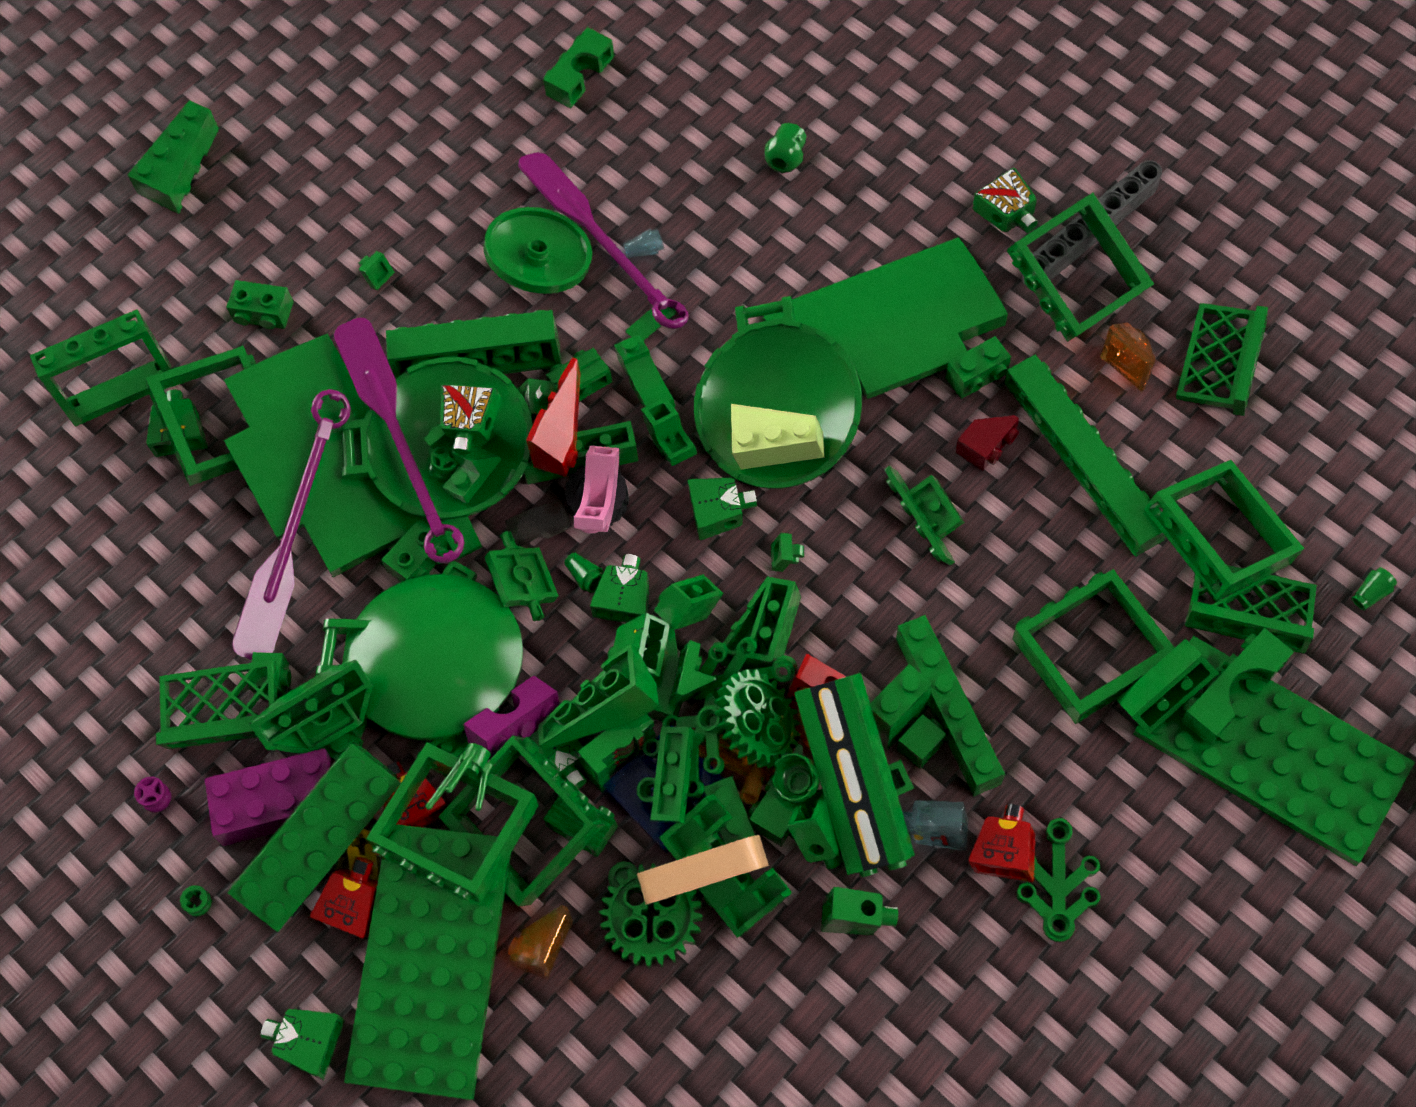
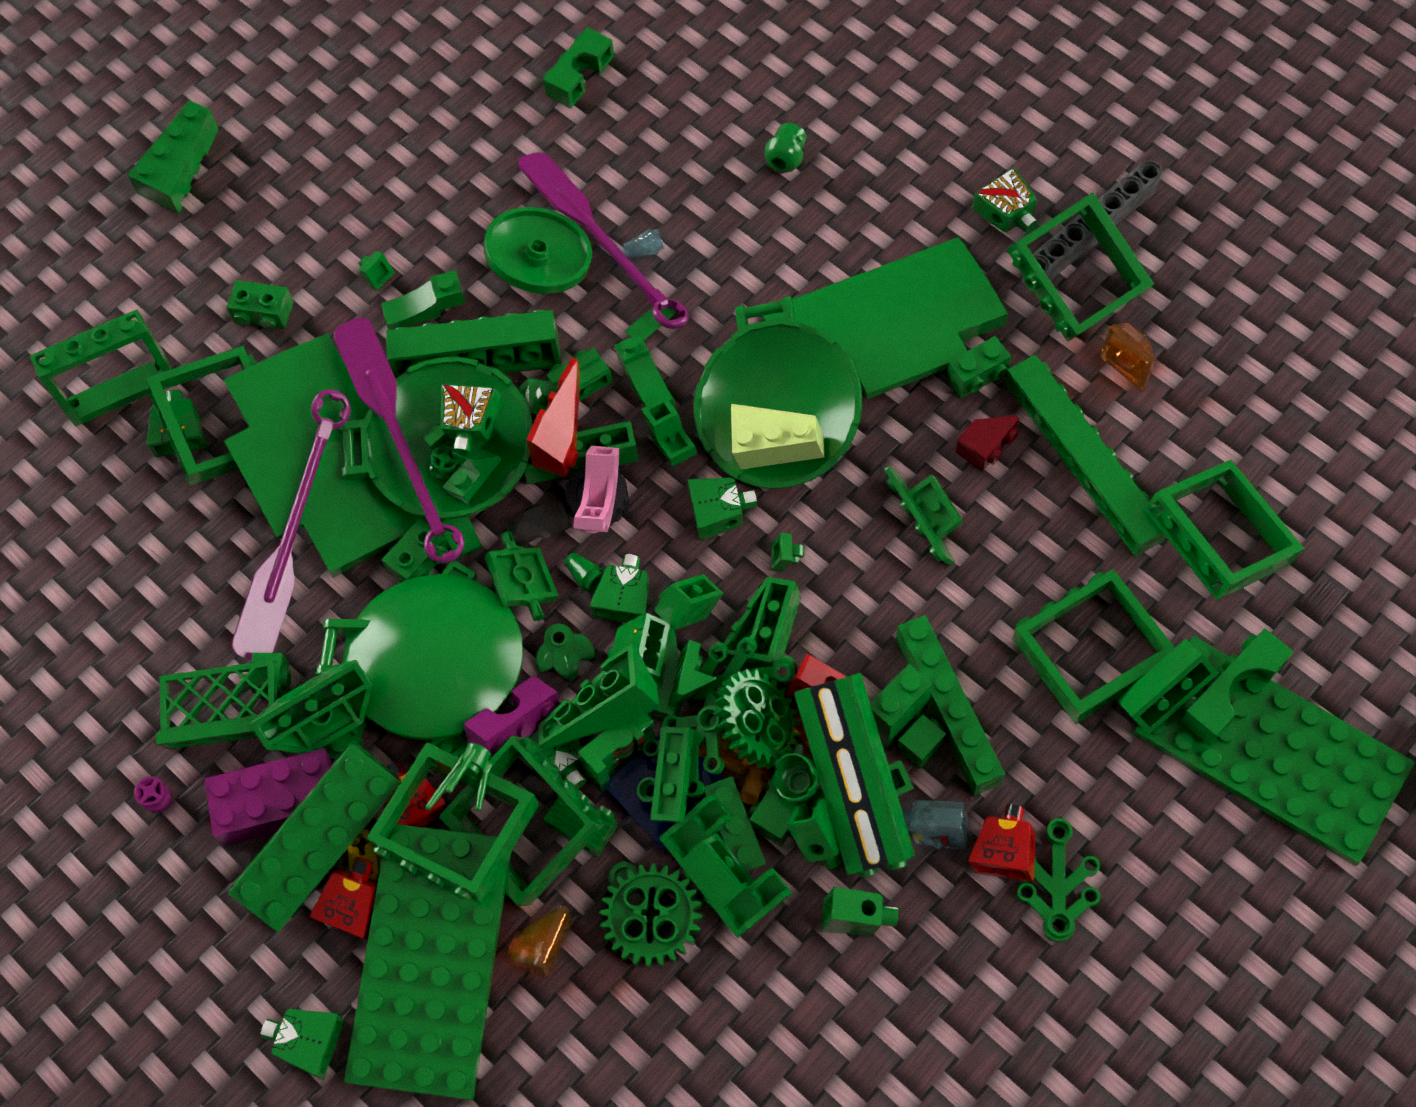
(186, 904): green bush -> none
(425, 302): none -> green slope
(564, 656): none -> green plate
(702, 869): light nougat beam -> none
(1223, 620): green fence -> none
(1247, 355): green fence -> none
(1374, 588): green cone -> none

